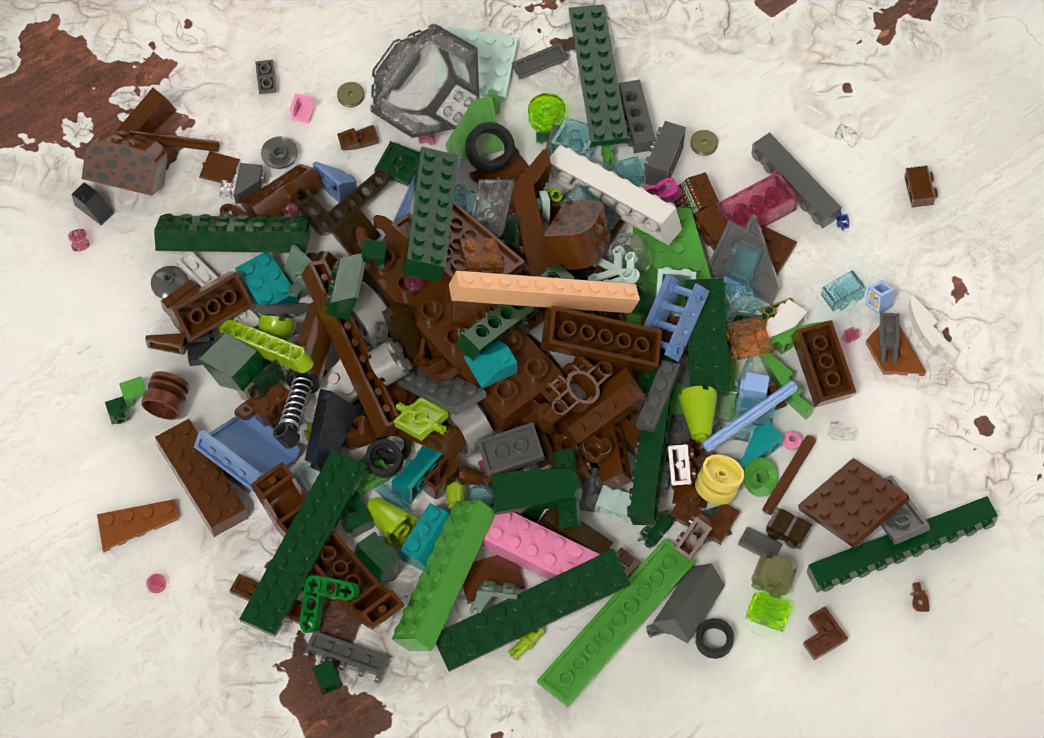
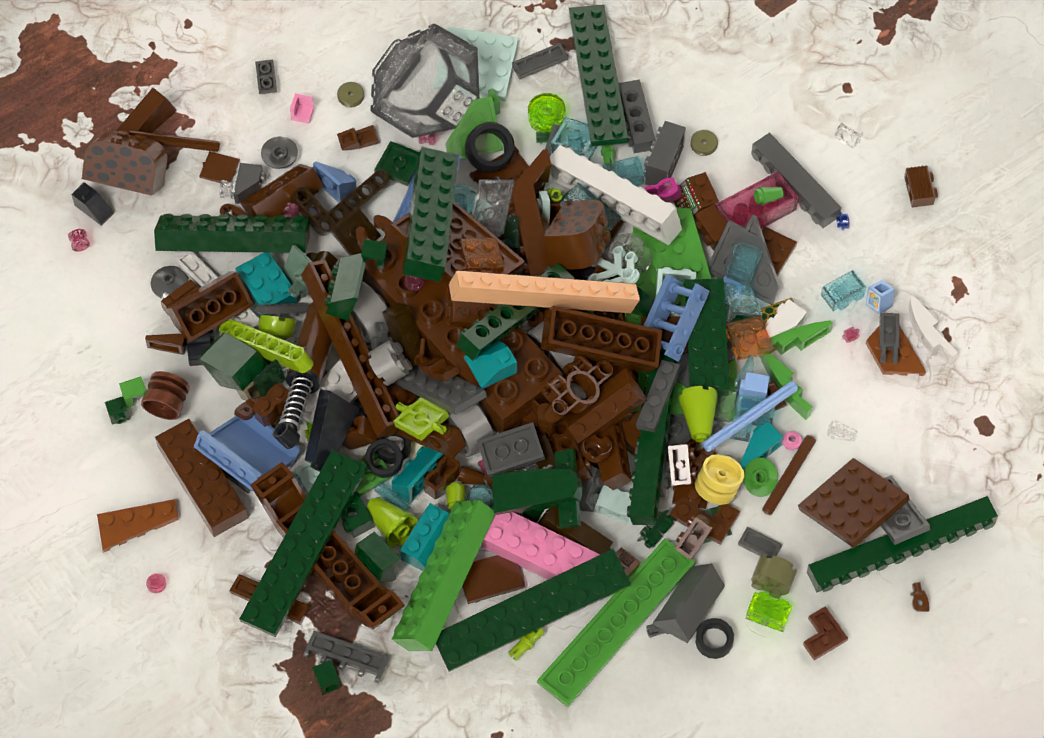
(322, 590): green beam -> none
(489, 589): sand green plate -> none
(767, 194): none -> bright green cone
(788, 528): dark brown brick -> none
(823, 363): reddish brown brick -> none

